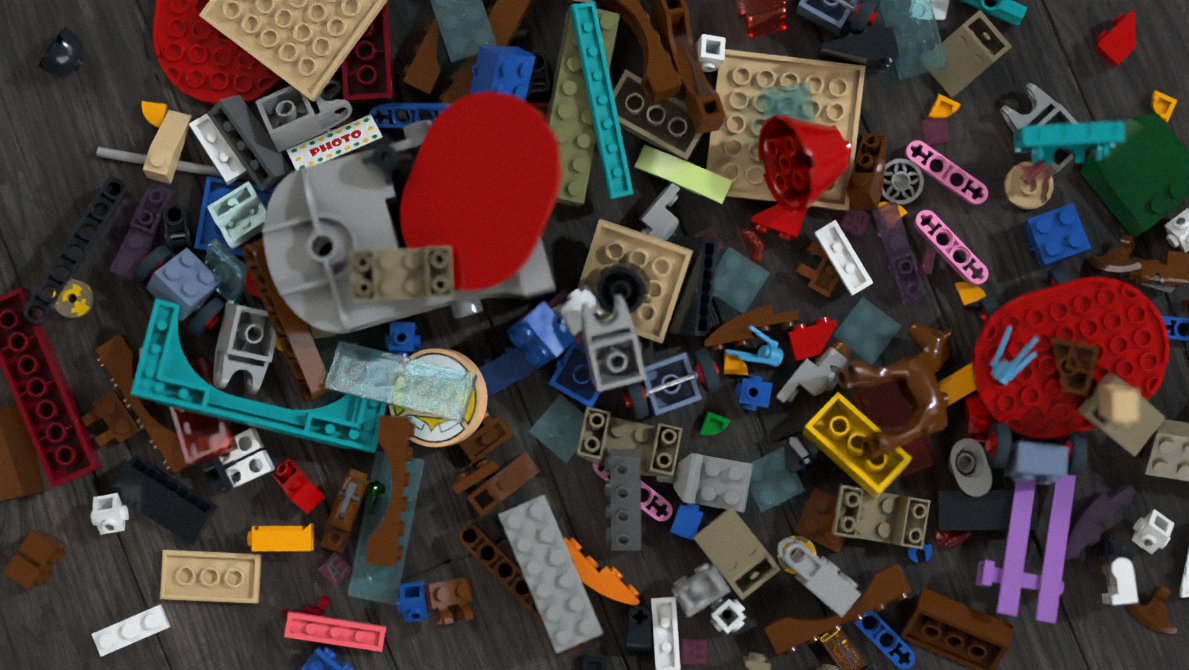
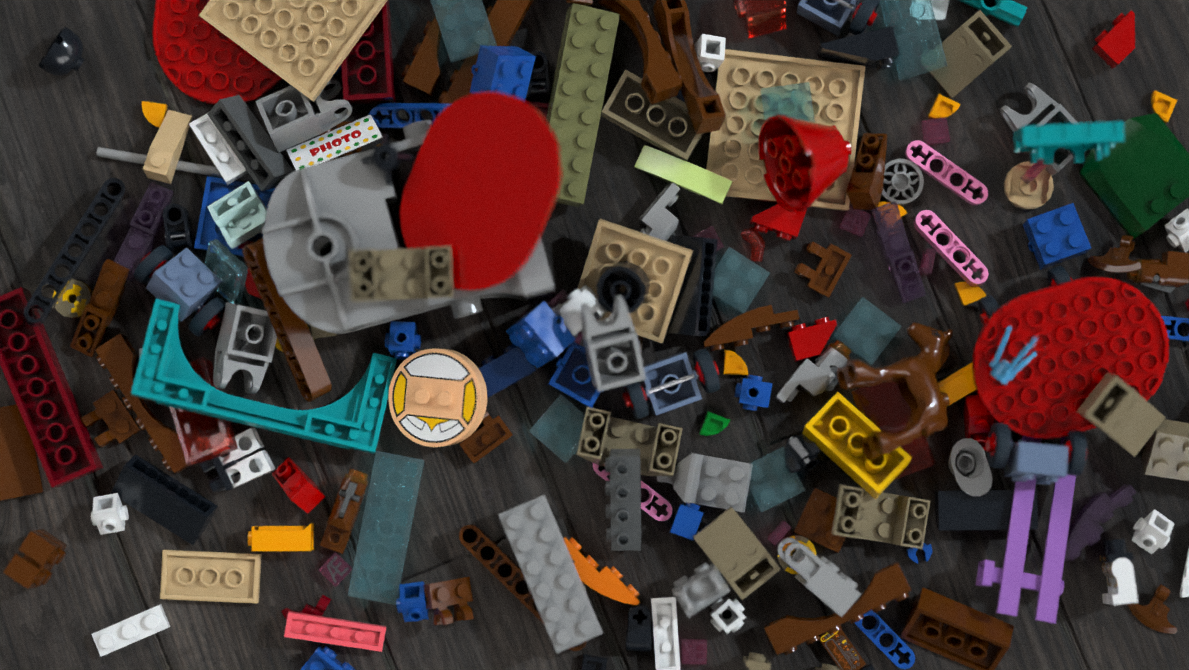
(101, 308): none -> reddish brown slope
(374, 488): dark green hand -> none
(394, 438): reddish brown arch -> none
(401, 381): clear light blue plate -> none
(484, 469): reddish brown plate -> none
(503, 484): reddish brown slope -> none
(601, 100): teal tile -> none
(767, 354): dark azure plant -> none
(779, 532): none -> clear pink tile
(843, 257): white plate -> none
(951, 539): clear red arm -> none
(1075, 364): reddish brown slope -> none
(1118, 404): tan brick -> none

